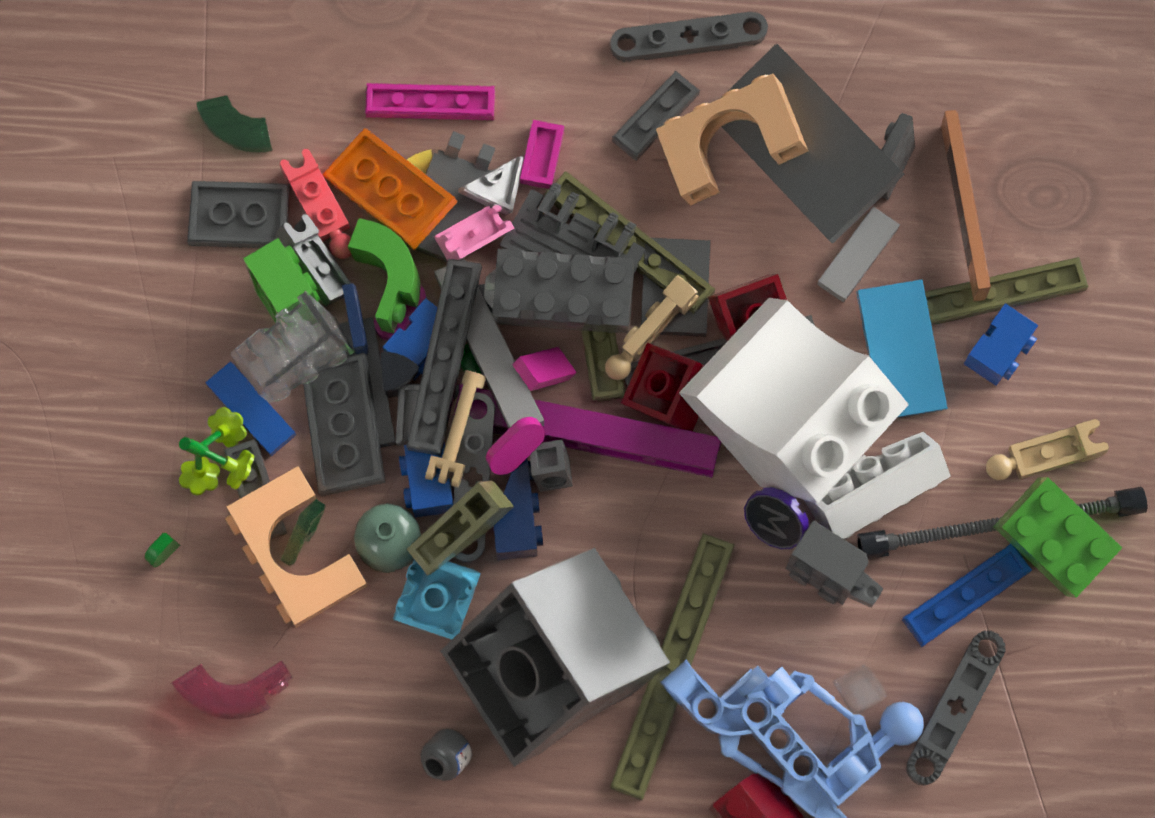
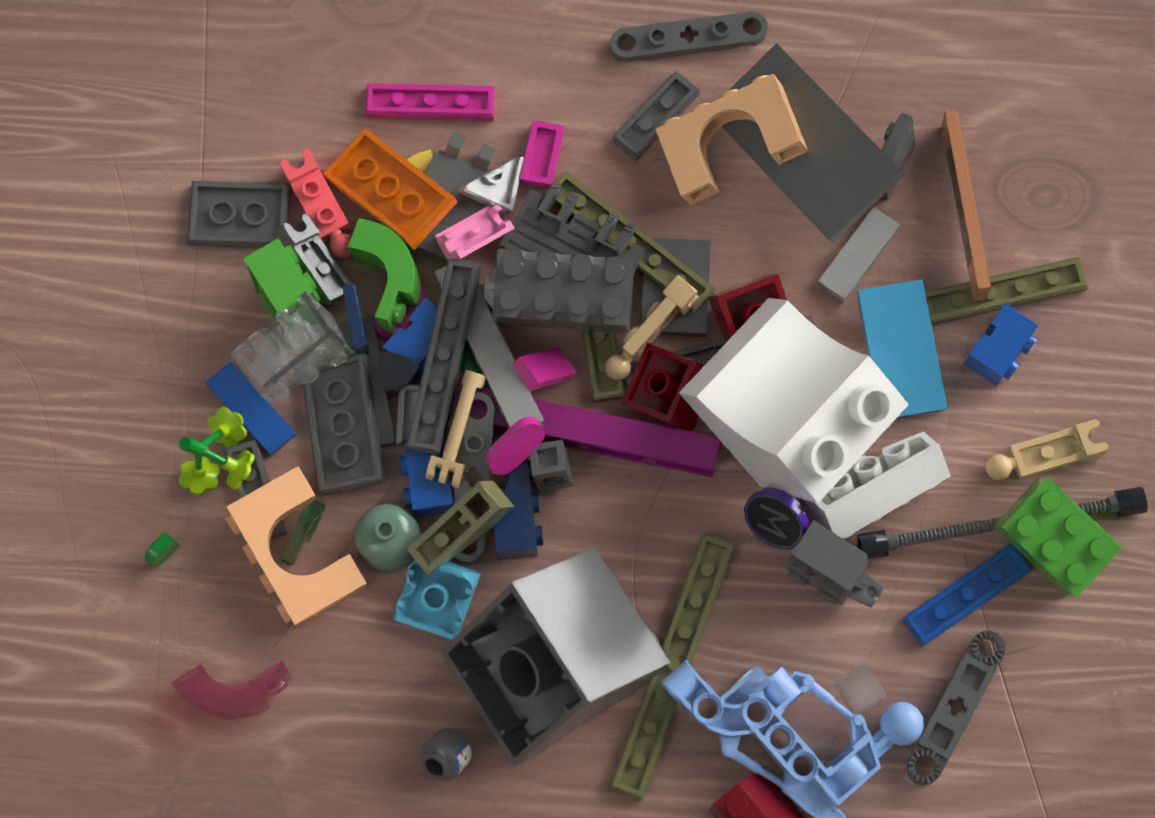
(233, 127): clear green tile -> none

